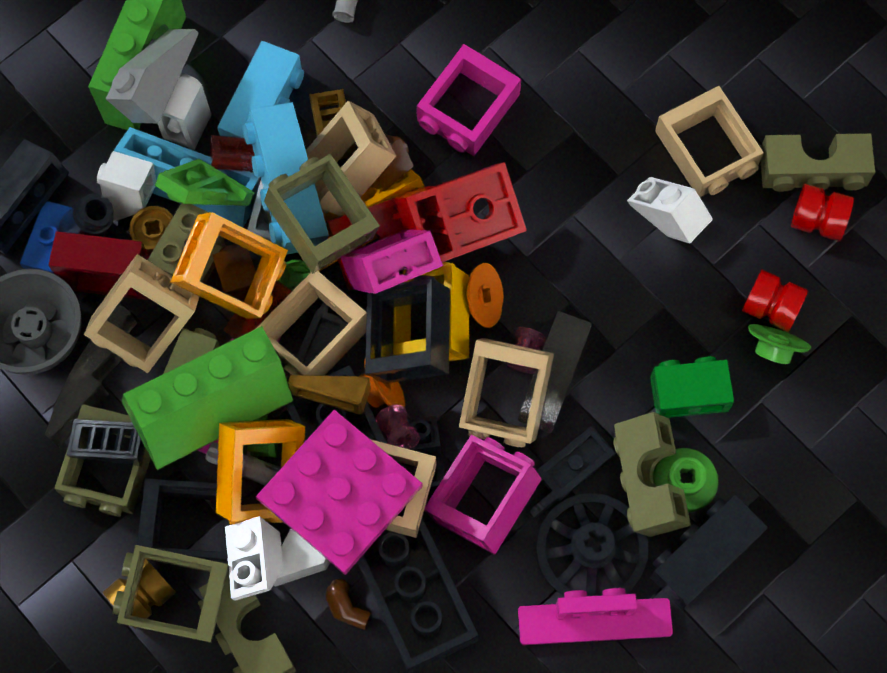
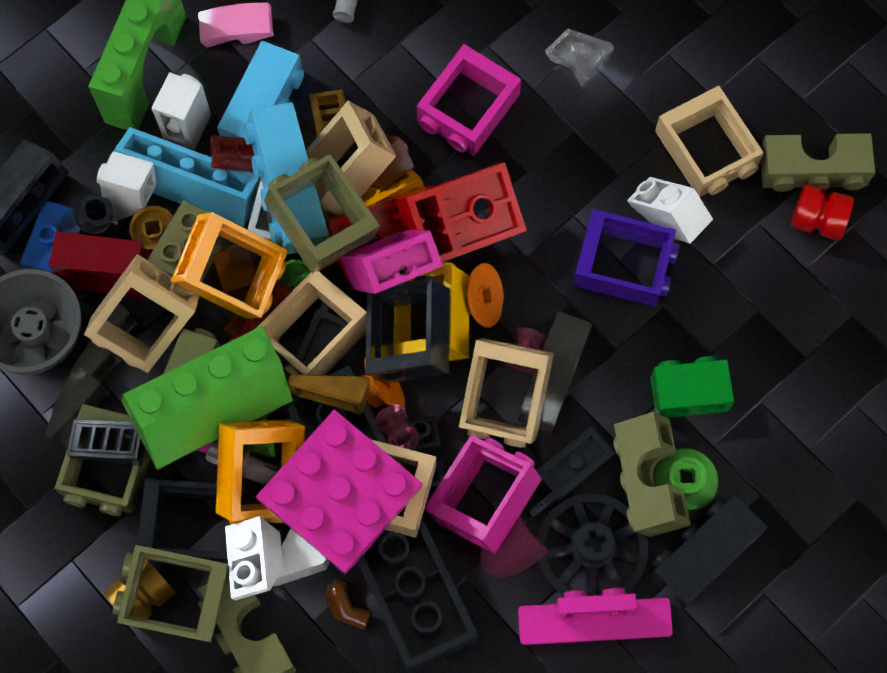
(149, 78): light grey slope -> none
(203, 185): bright green wing -> none
(239, 21): none -> bright pink slope
(515, 554): none -> clear pink brick
(580, 53): none -> clear slope
(631, 230): none -> dark purple window
(775, 300): red wheel -> none
(777, 344): bright green piece -> none

